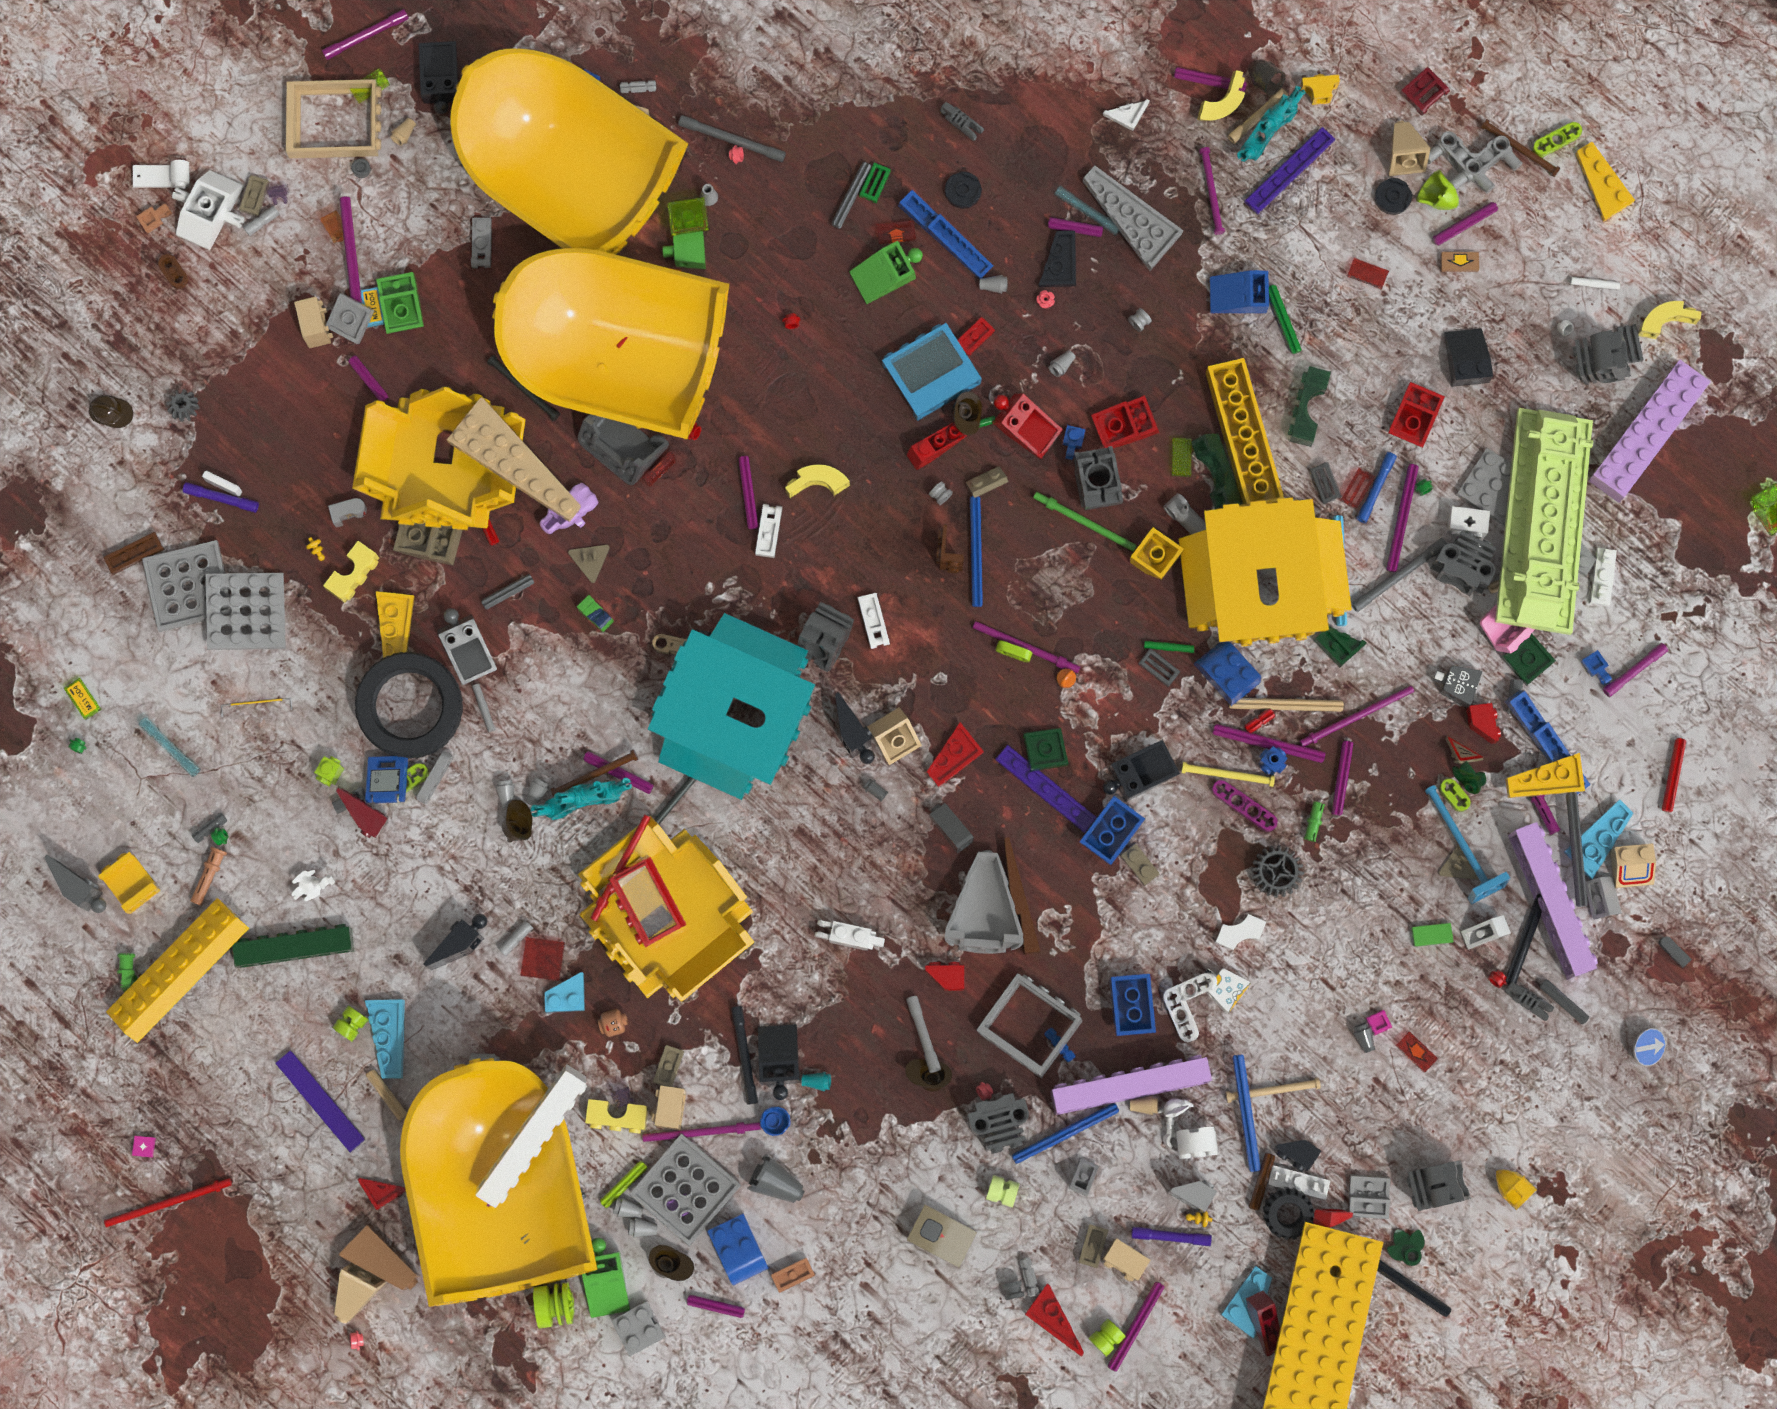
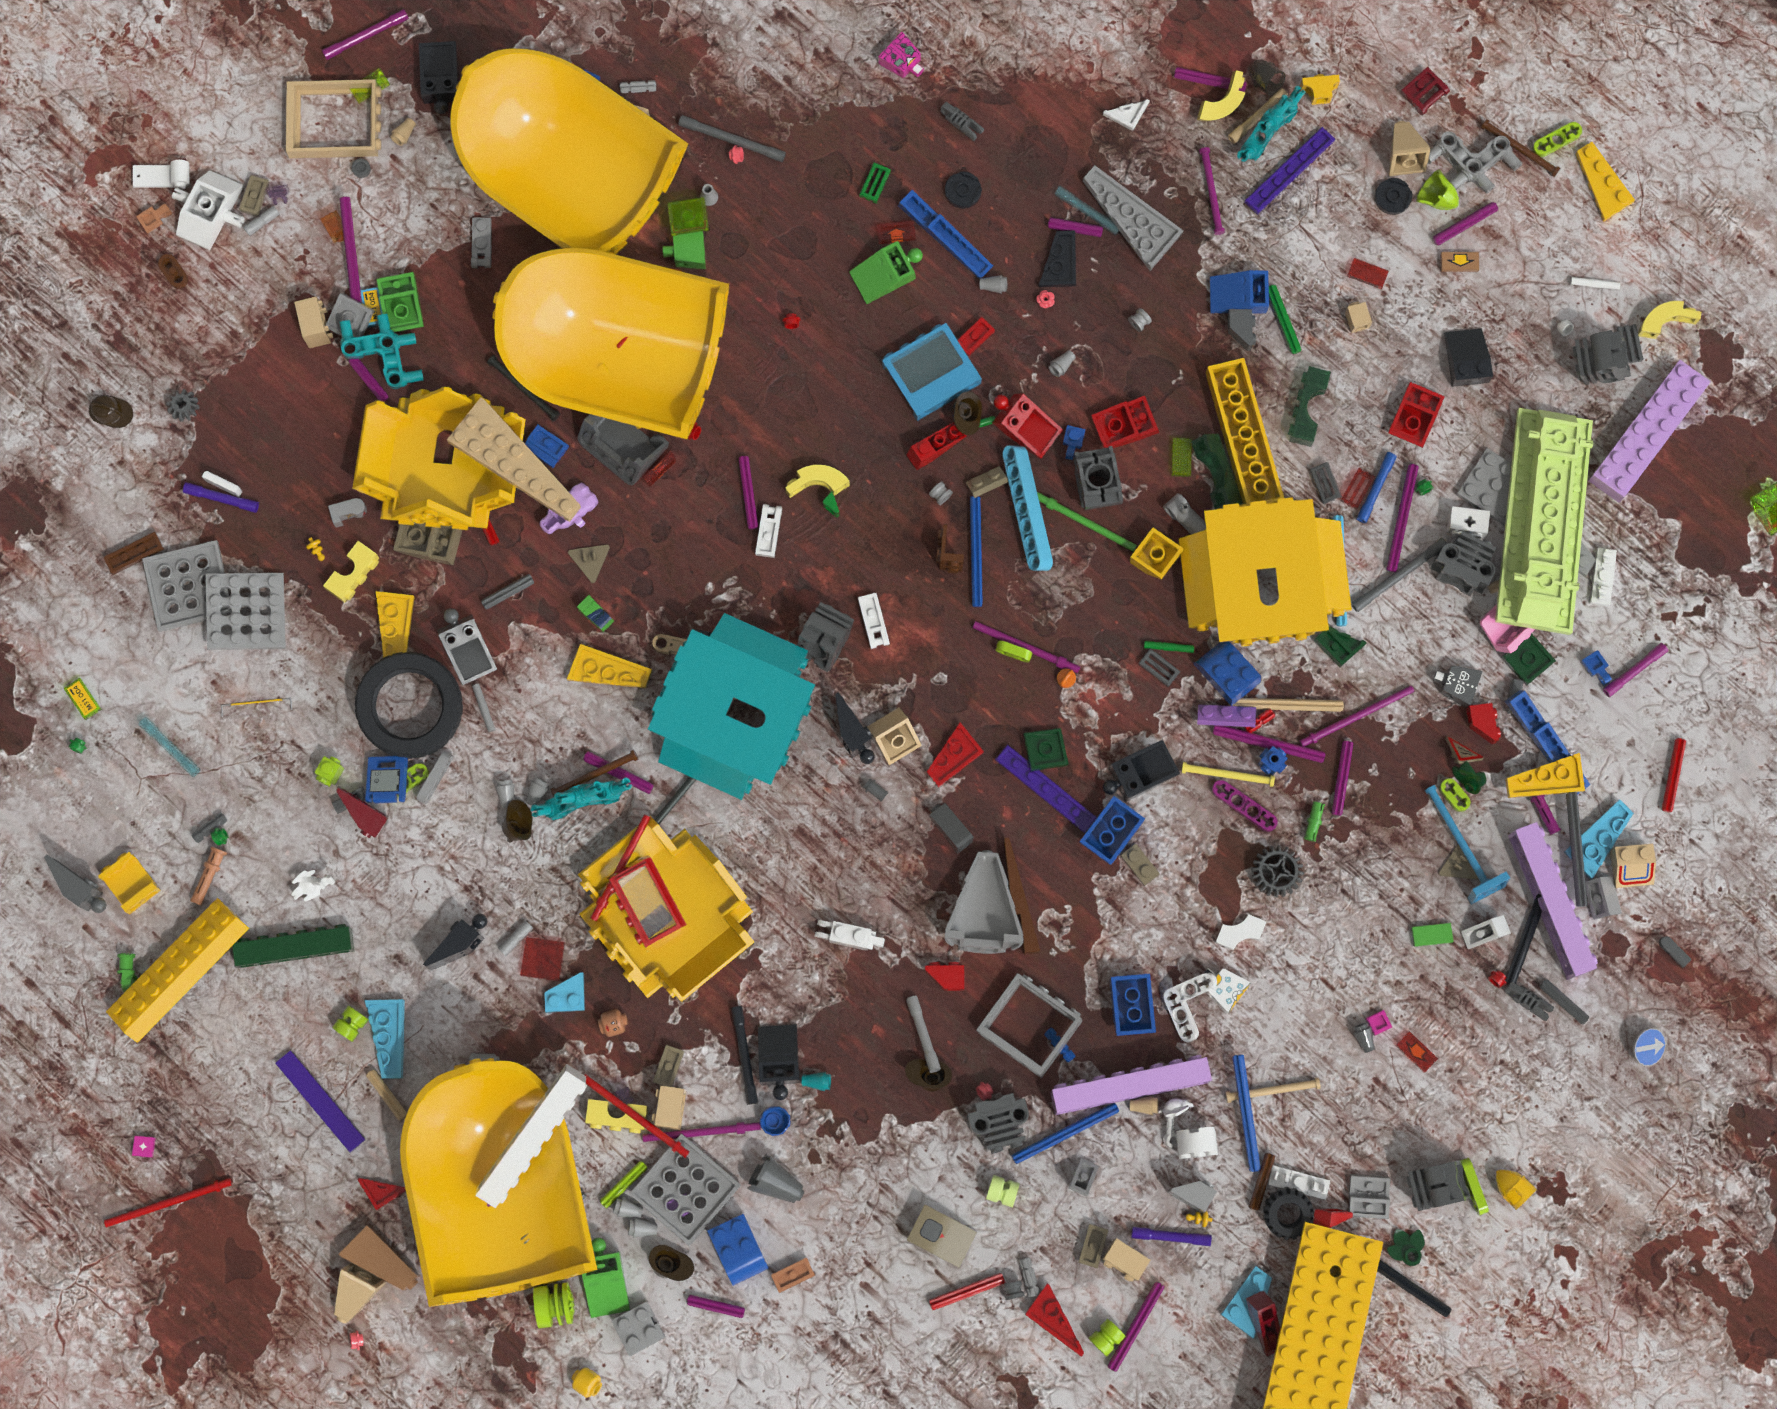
(373, 345): none -> teal pin
(546, 446): none -> blue plate
(586, 1382): none -> yellow head
(602, 668): none -> yellow wing
(676, 1146): none -> red bar
(830, 505): none -> green slope
(851, 195): dark grey axle -> none
(901, 57): none -> dark pink torso
(966, 1291): none -> red axle
(1027, 508): none -> medium azure beam
(1226, 715): none -> medium lavender plate
(1240, 327): none -> dark grey slope
(1301, 1153): black slope -> none
(1358, 316): none -> tan brick
(1474, 1187): none -> lime beam

